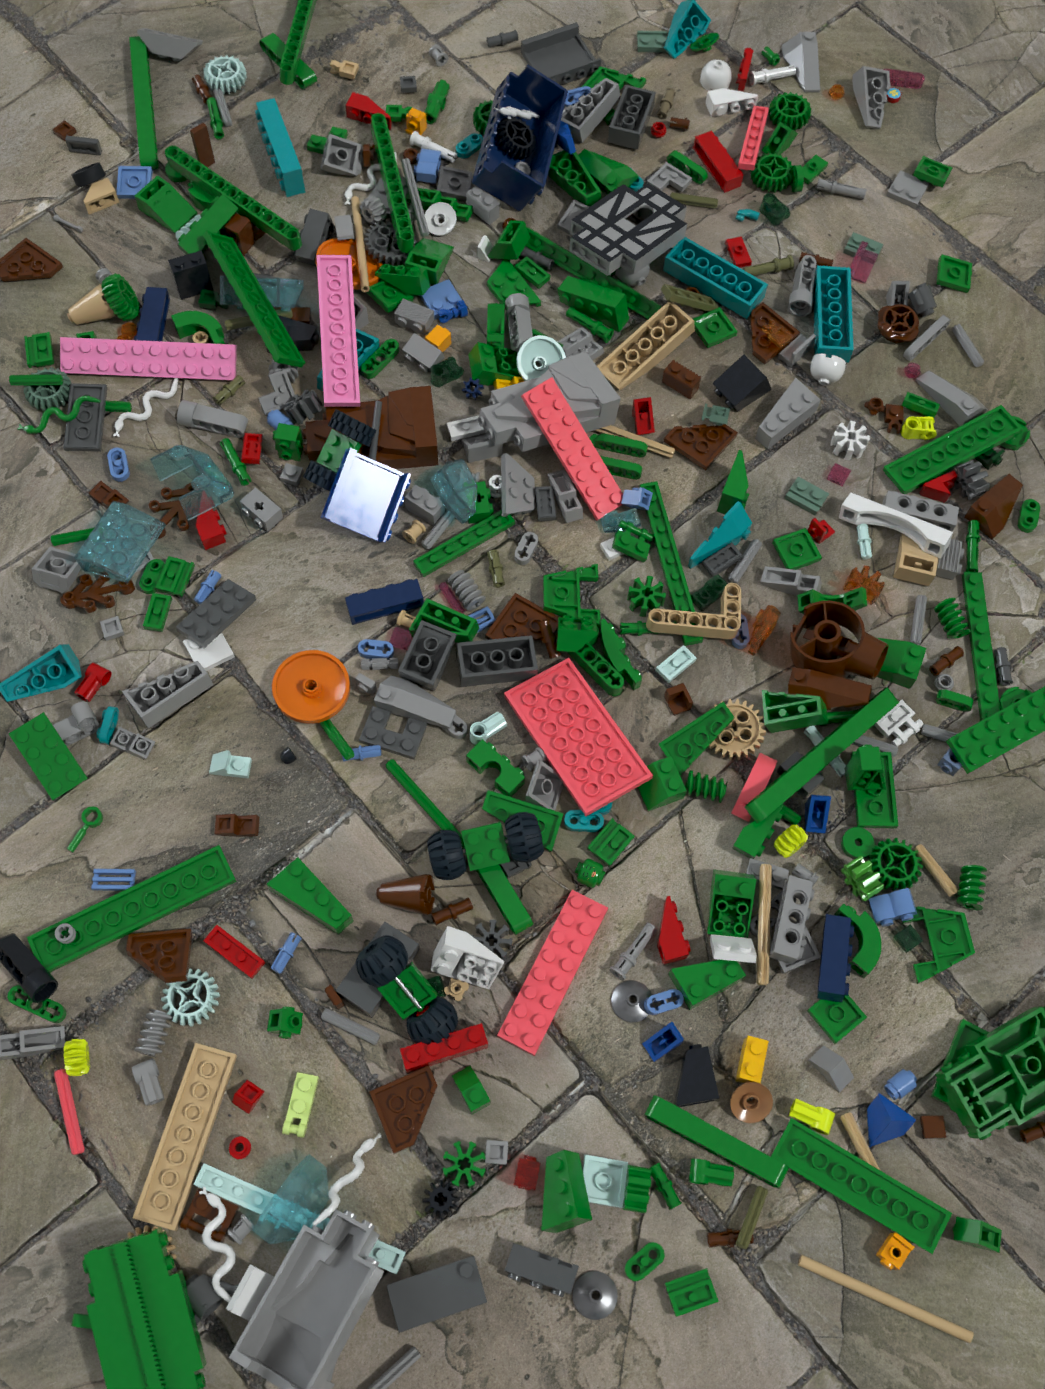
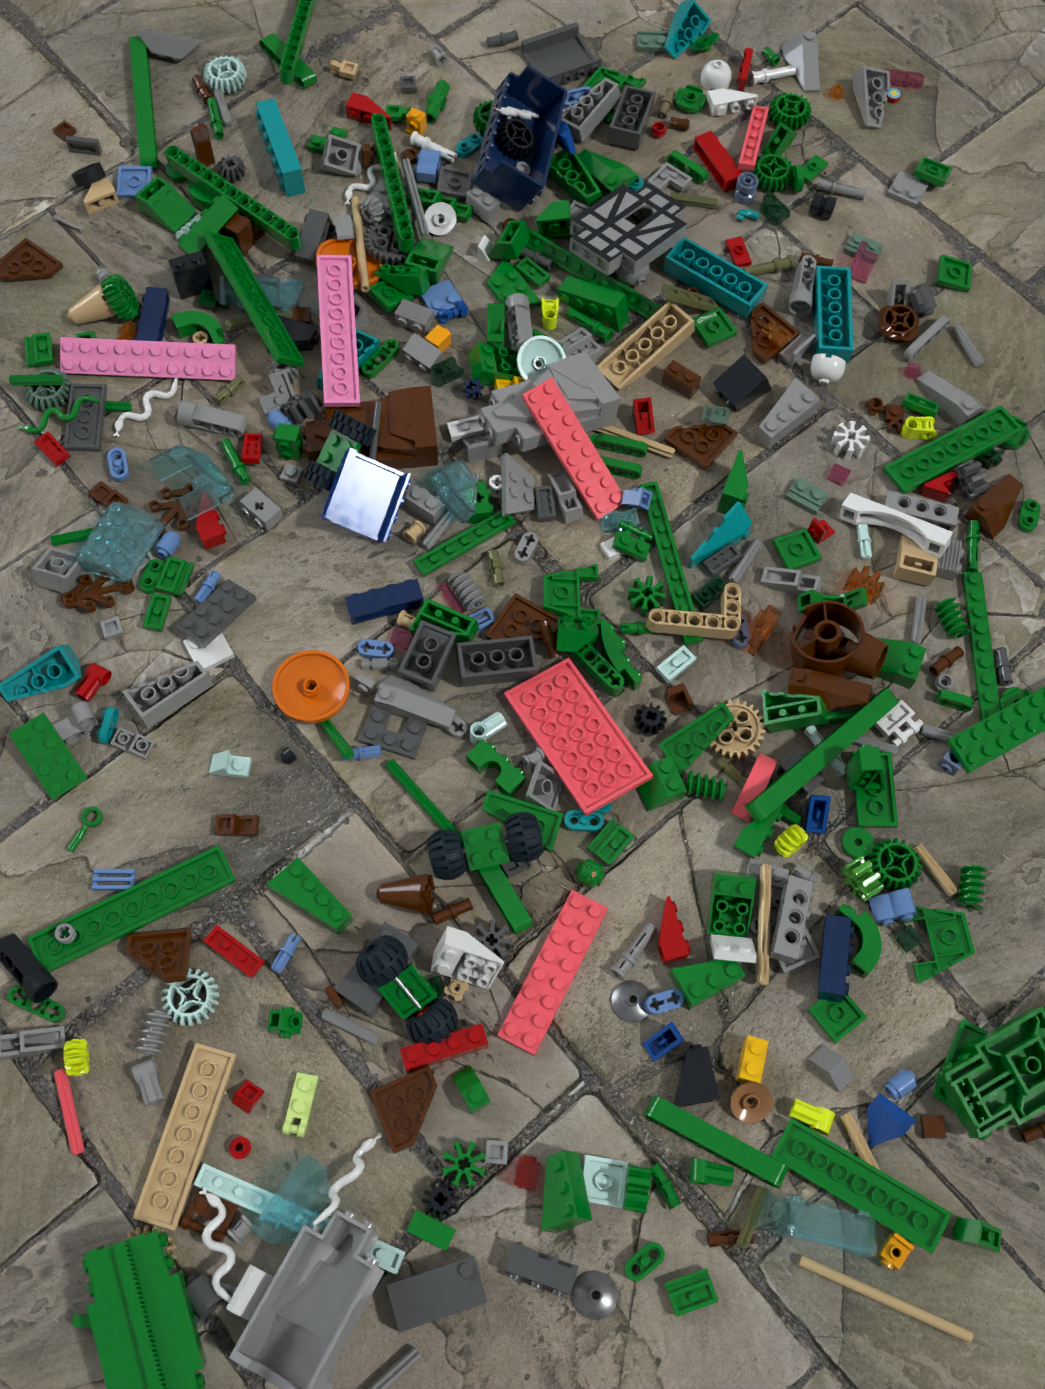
(52, 449): none -> red plate
(167, 544): none -> medium blue brick
(231, 168): none -> dark grey gear
(431, 1230): none -> green tile
(549, 312): none -> neon yellow piece
(555, 220): none -> green slope
(653, 714): none -> black gear
(690, 106): none -> green plate
(731, 771): none -> olive axle
(746, 188): none -> sand blue wheel
(822, 205): none -> black wheel
(827, 1226): none -> clear light blue windscreen

